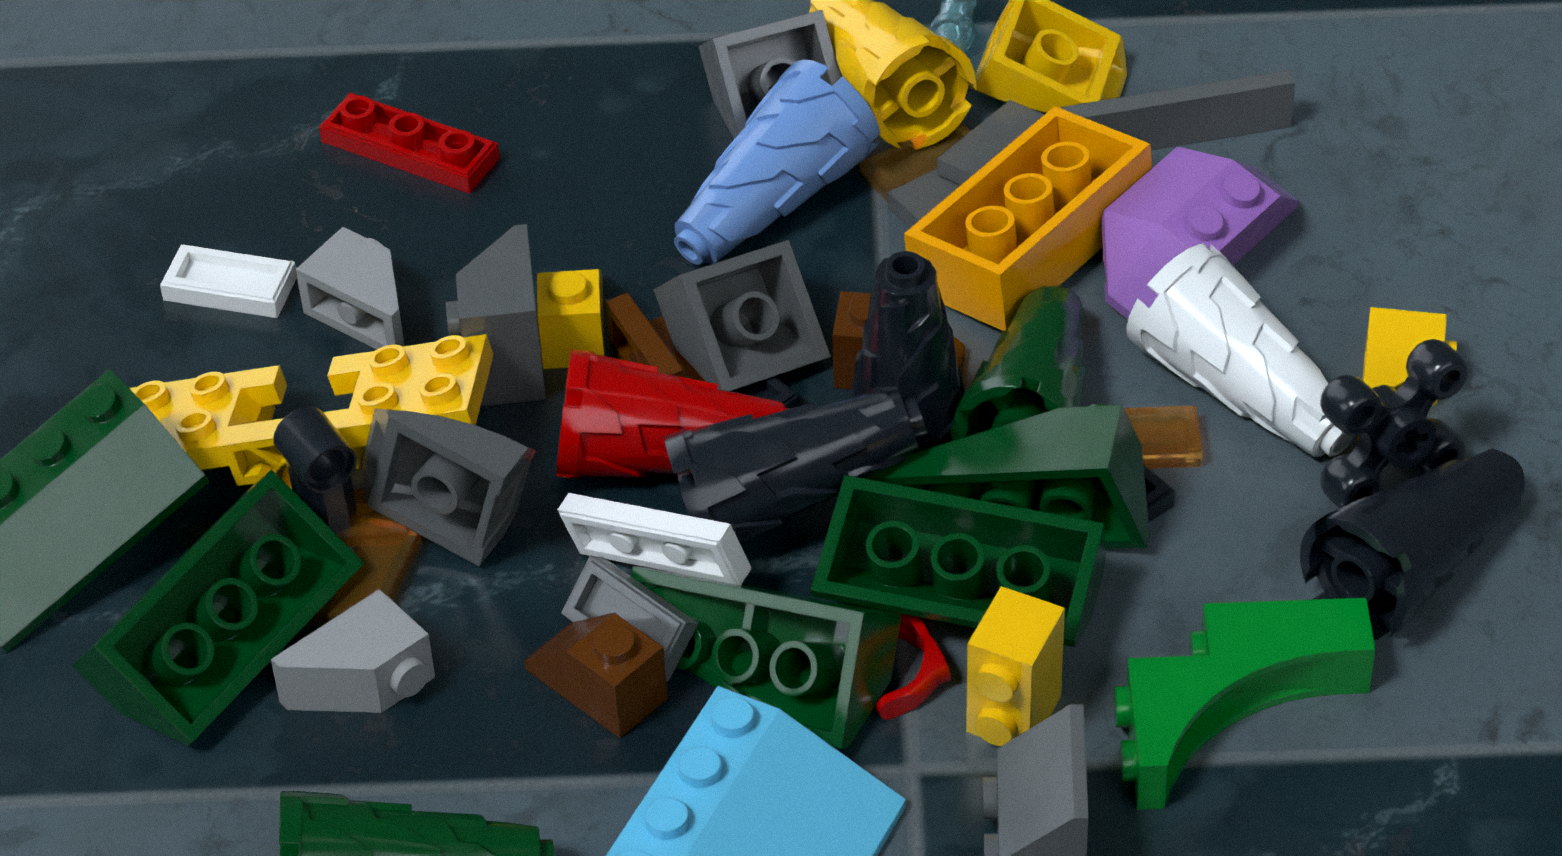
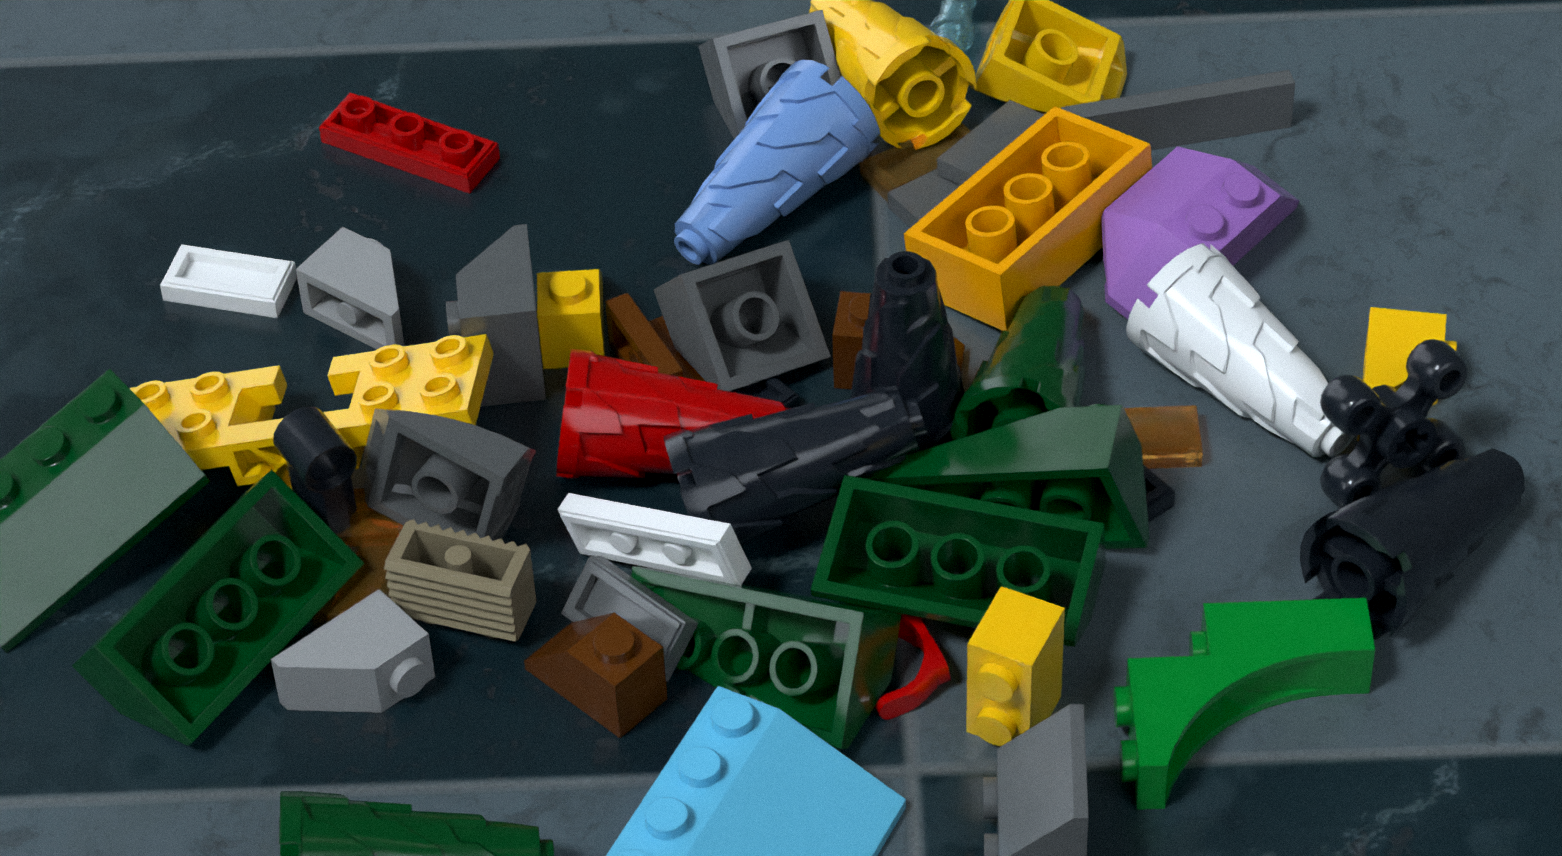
(461, 580): none -> dark tan brick

